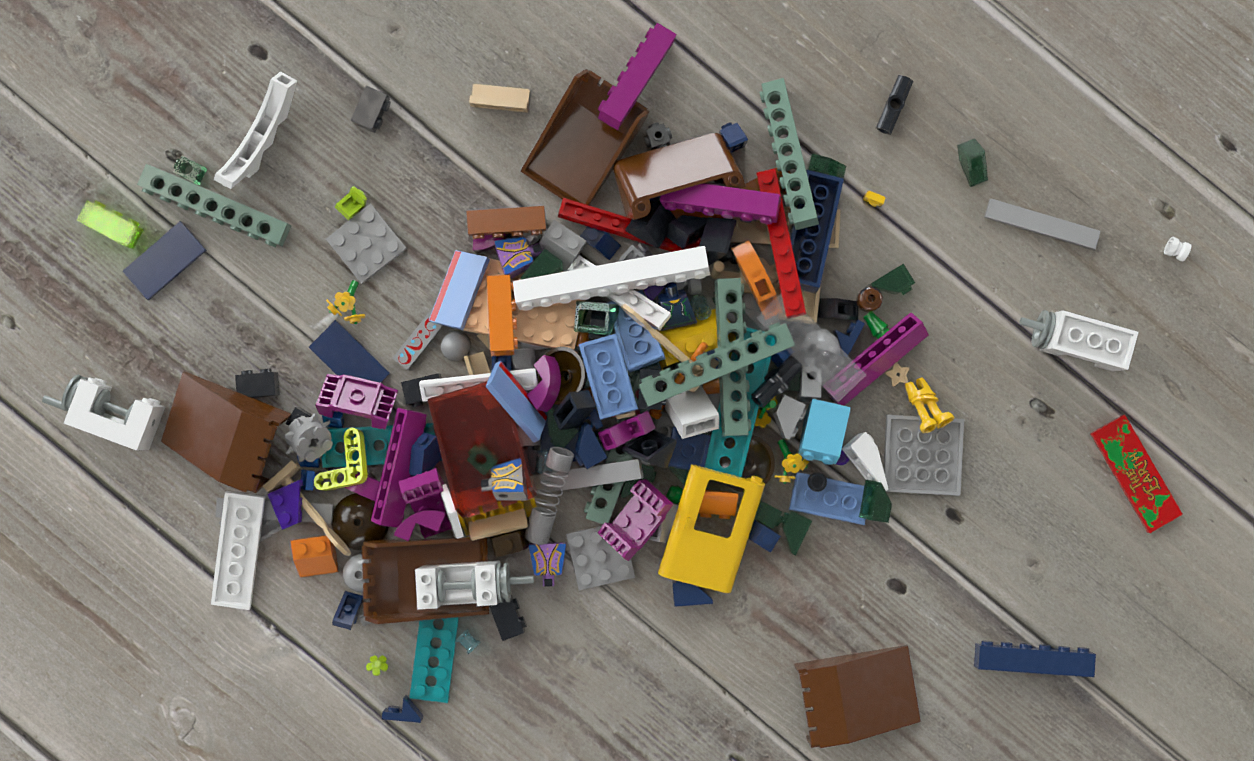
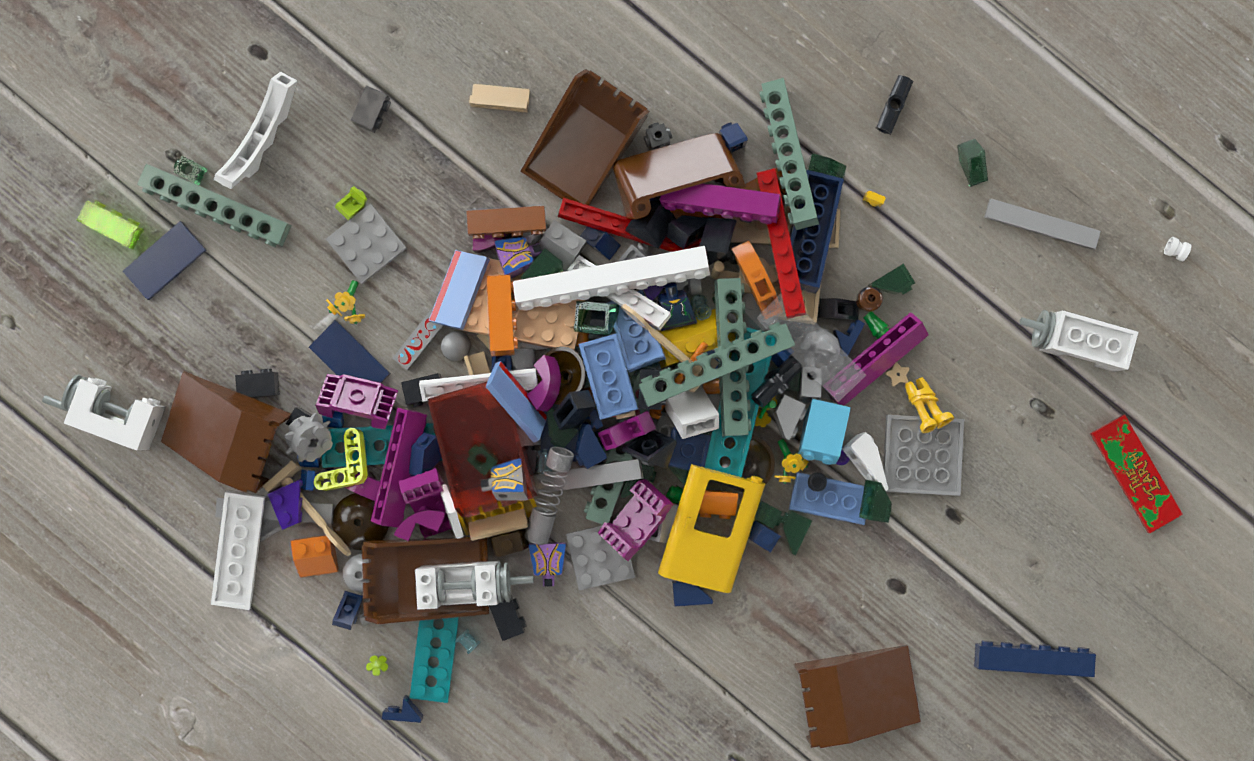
(637, 76): magenta brick -> none

